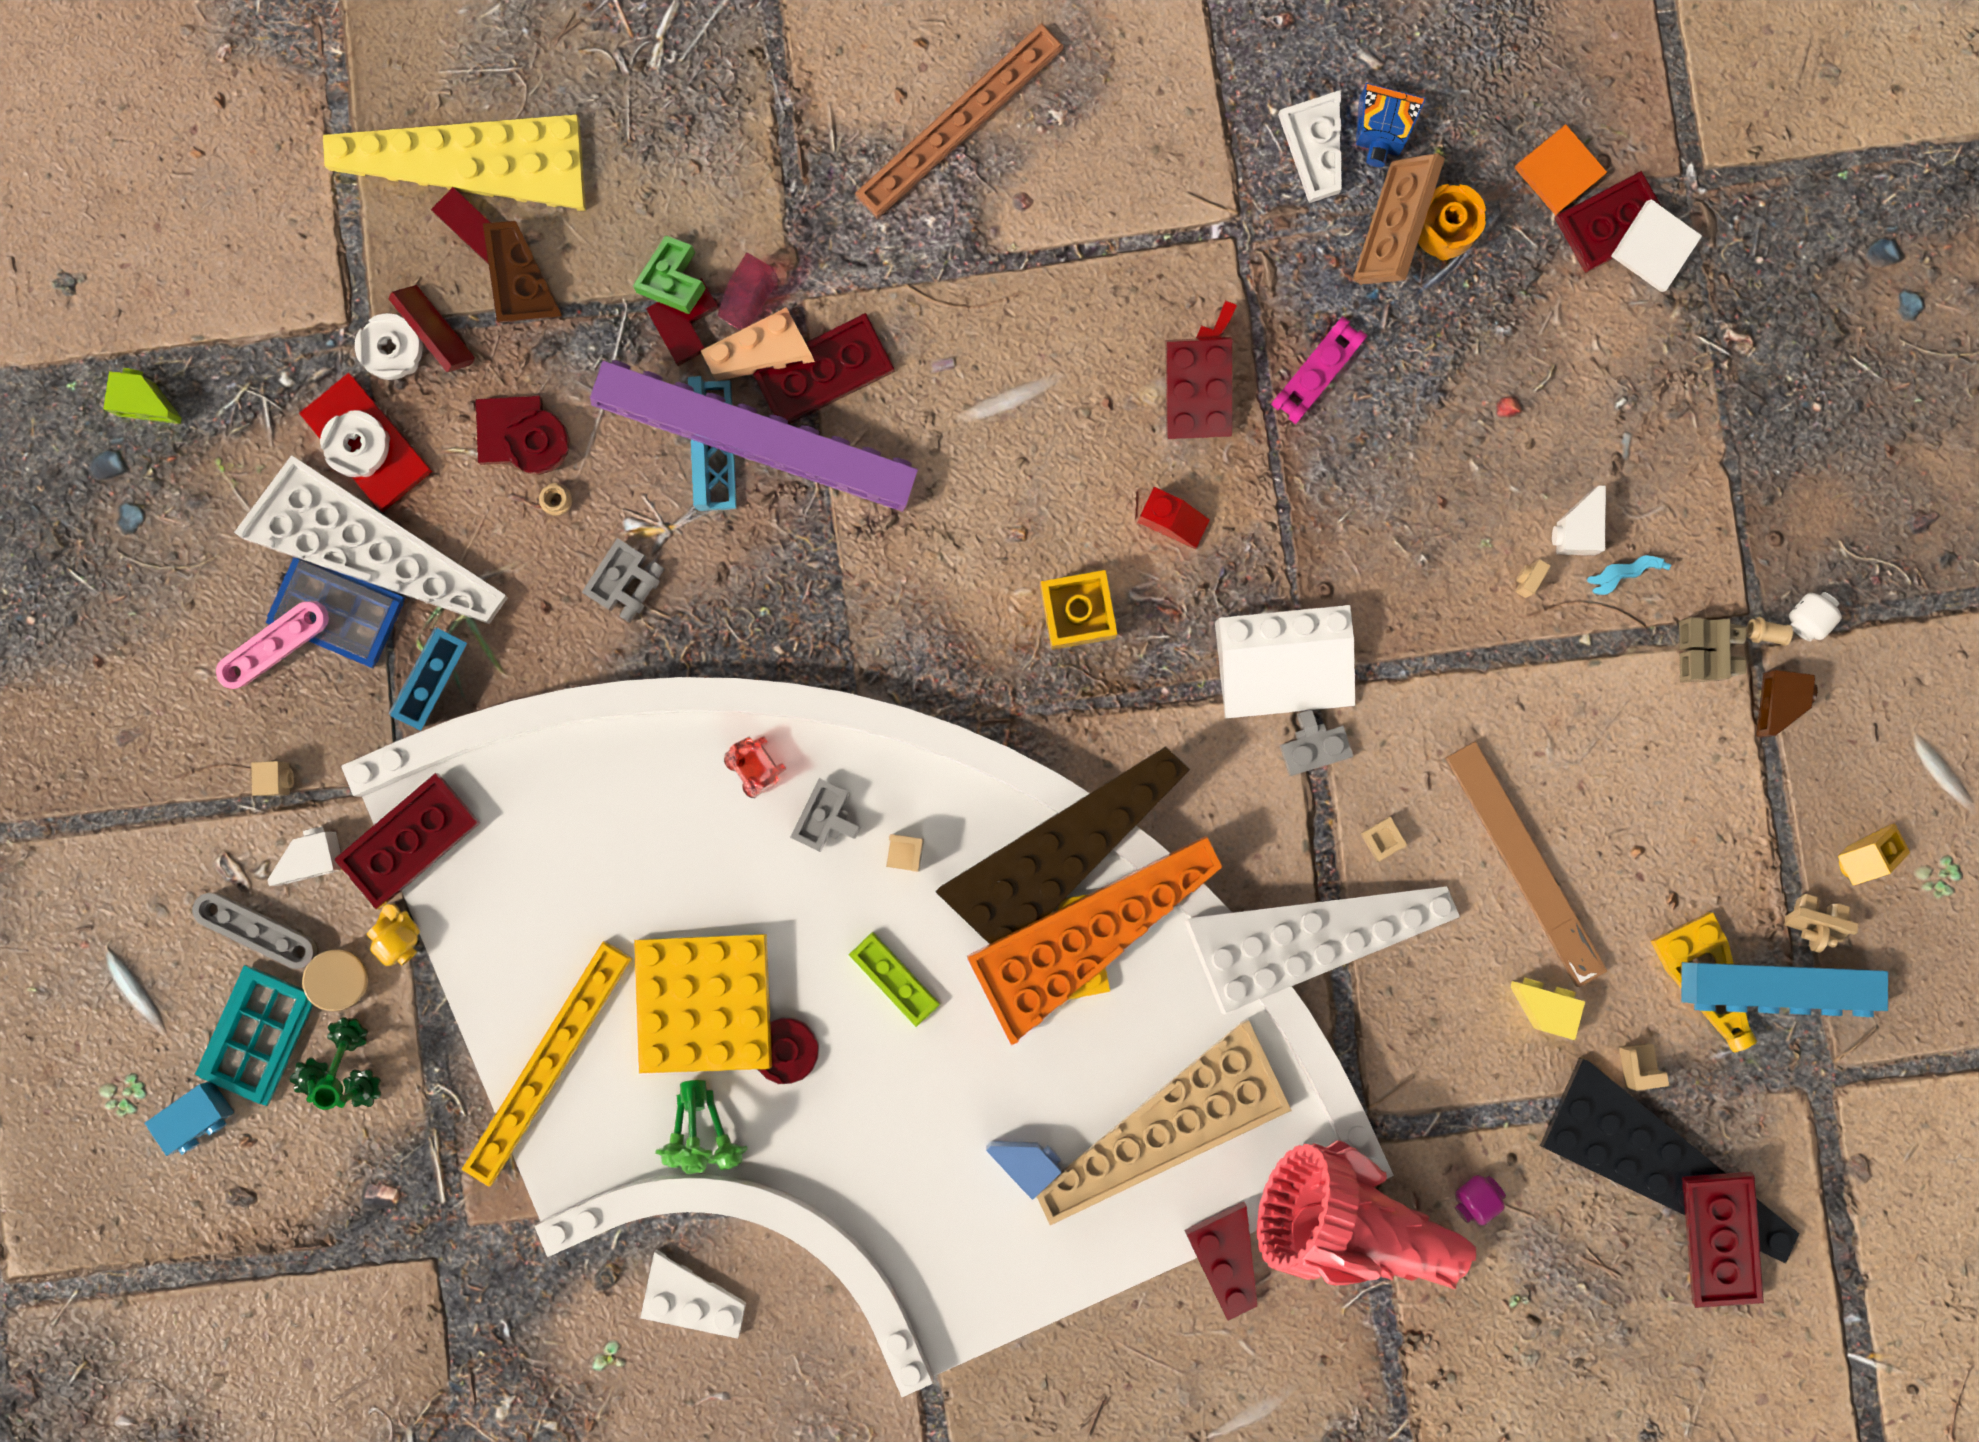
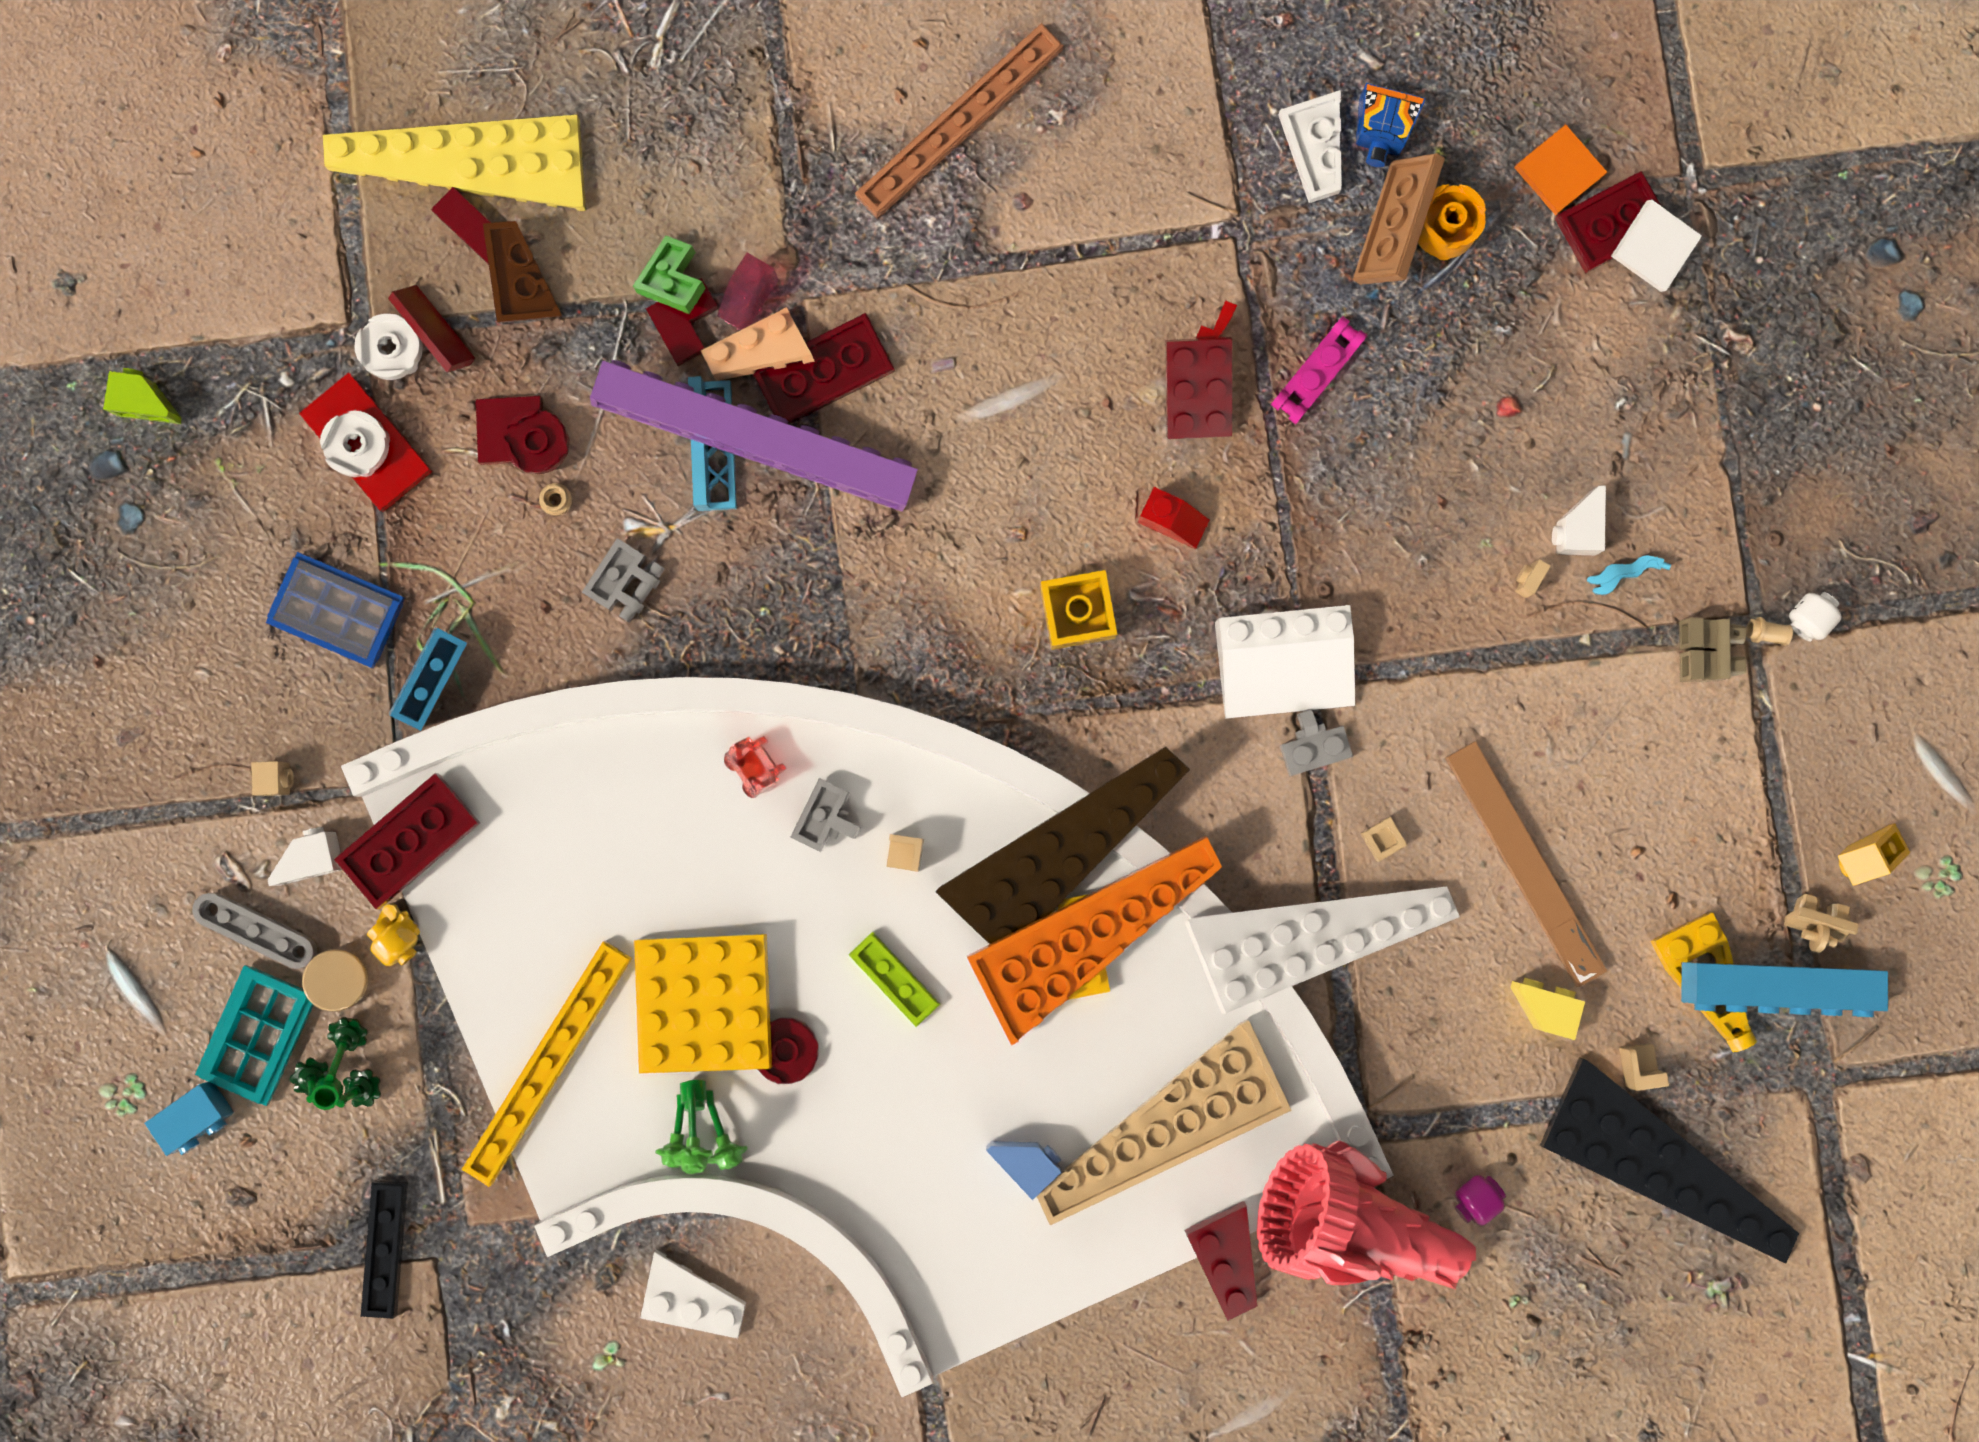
(272, 644): bright pink plate -> none
(332, 528): white wing -> none
(384, 1249): none -> black tile
(1723, 1239): dark red tile -> none
(1784, 700): reddish brown slope -> none

